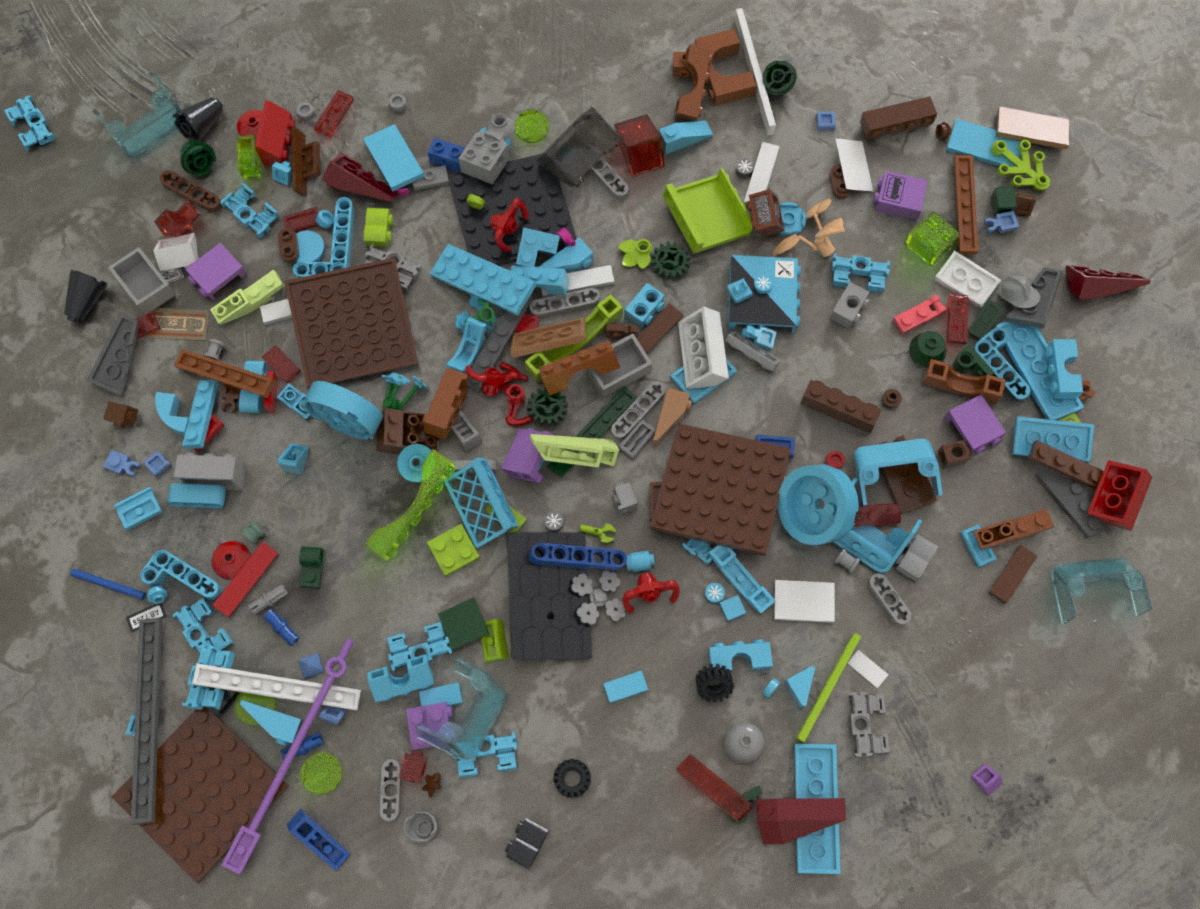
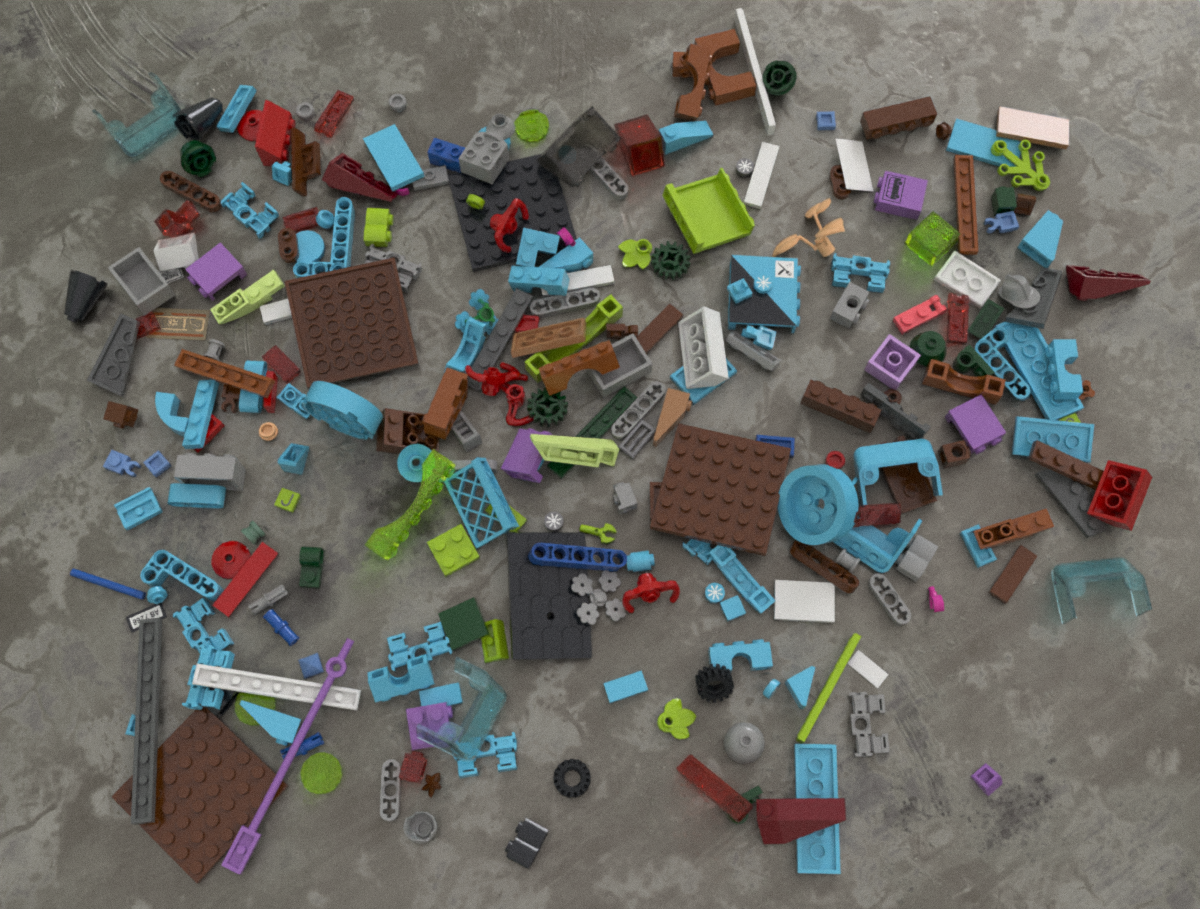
(39, 130): medium azure piece -> none
(236, 108): none -> medium azure plate
(247, 157): clear neon green brick -> none
(268, 431): none -> light nougat plate
(287, 500): none -> lime tile
(317, 839): blue slope -> none
(332, 715): medium blue slope -> none
(396, 379): plant -> none
(483, 279): medium azure plate -> none
(640, 304): medium azure brick -> none
(678, 717): none -> lime plate
(766, 213): copper piece -> none
(793, 218): medium azure tile -> none
(823, 567): none -> reddish brown beam
(892, 362): none -> lavender brick
(894, 412): none -> dark grey wing
(935, 601): none -> dark pink piece
(1043, 239): none -> medium azure slope

